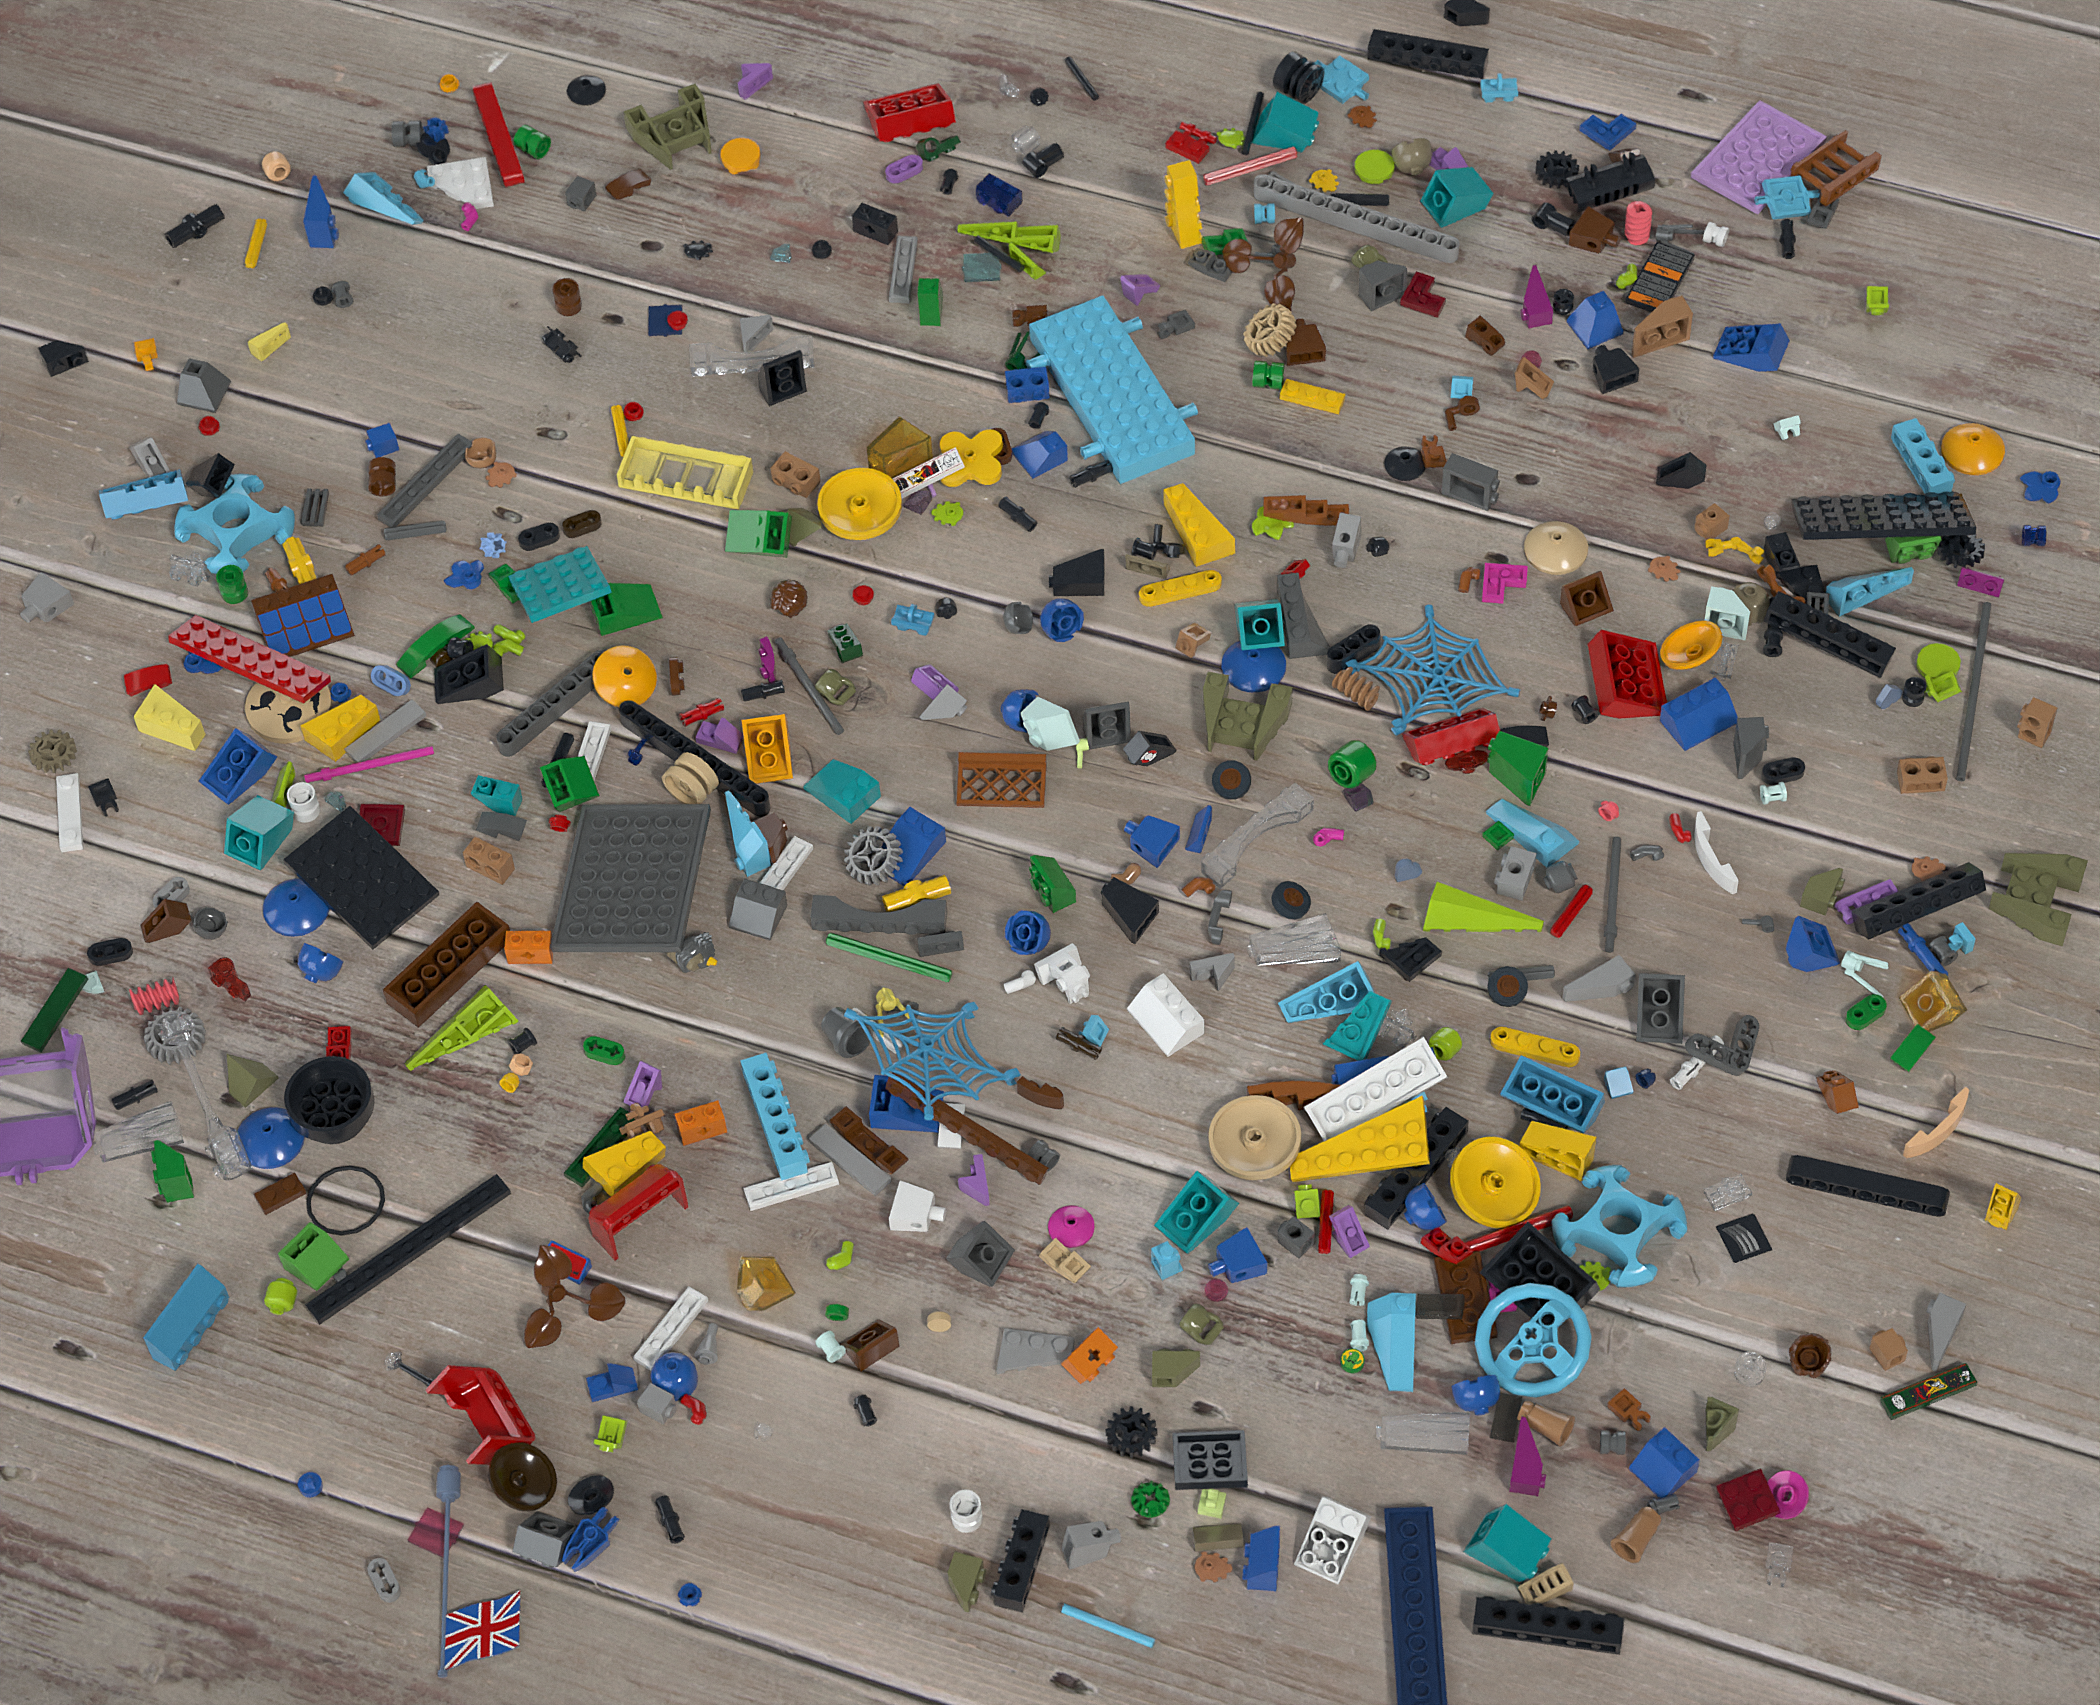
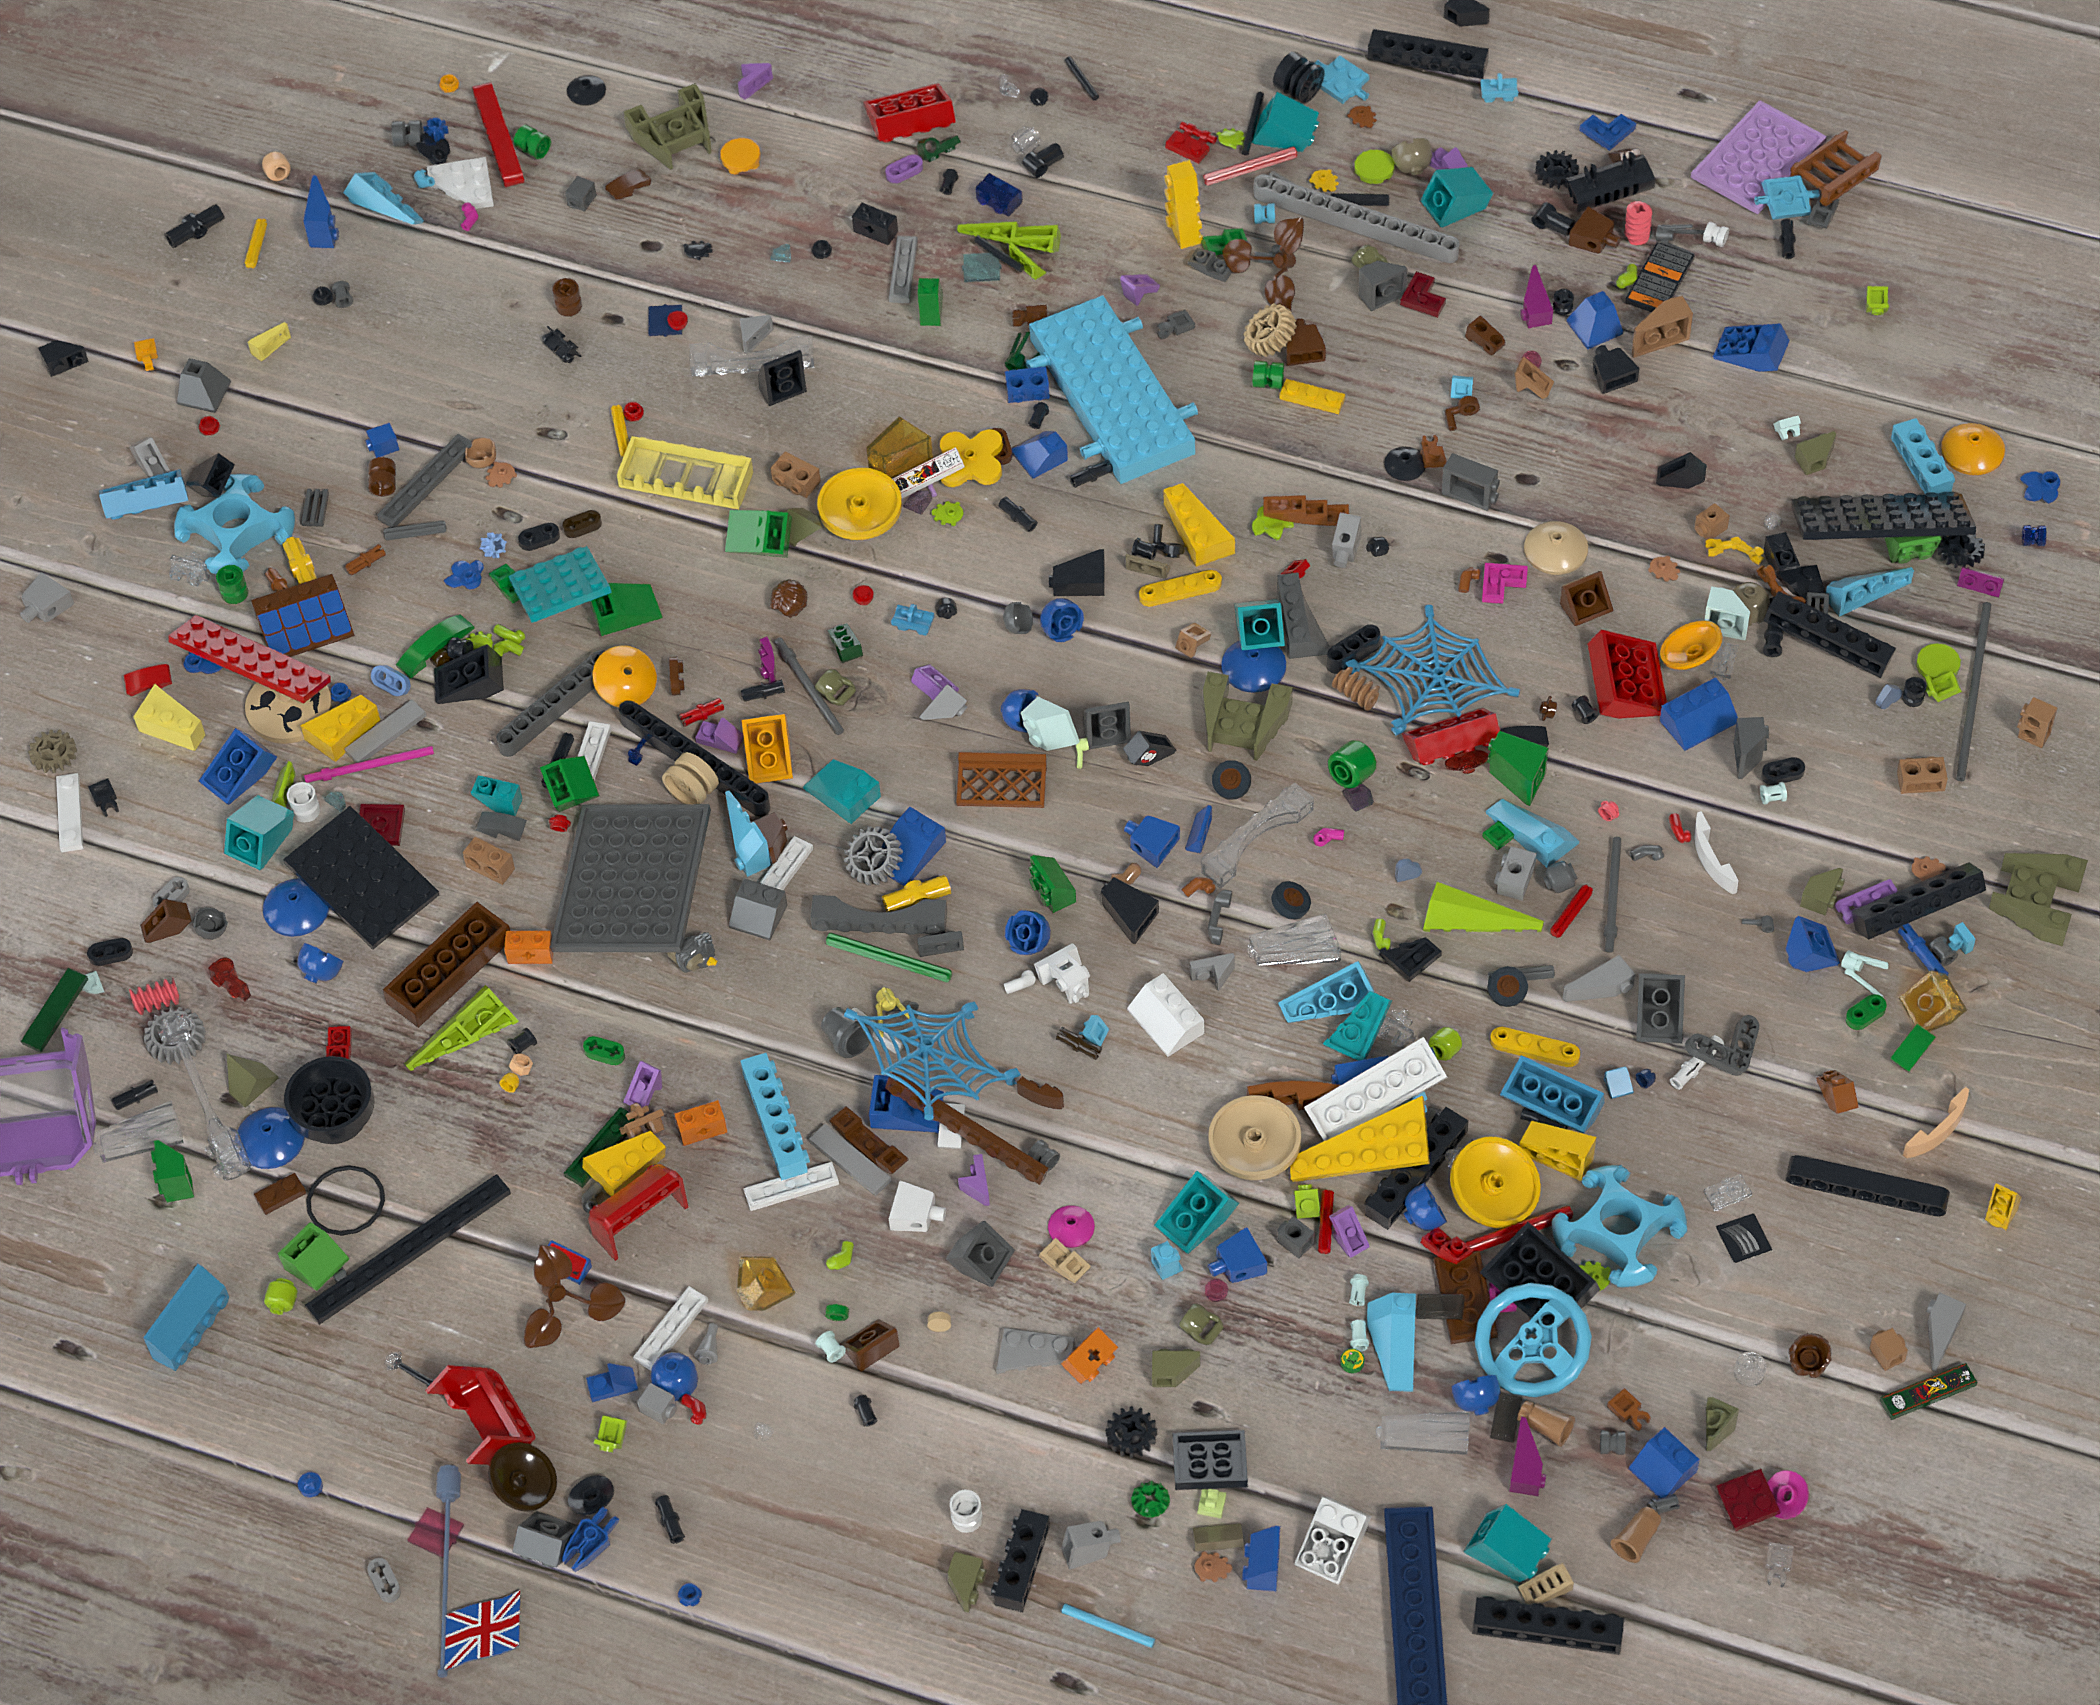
(1815, 453): none -> olive slope

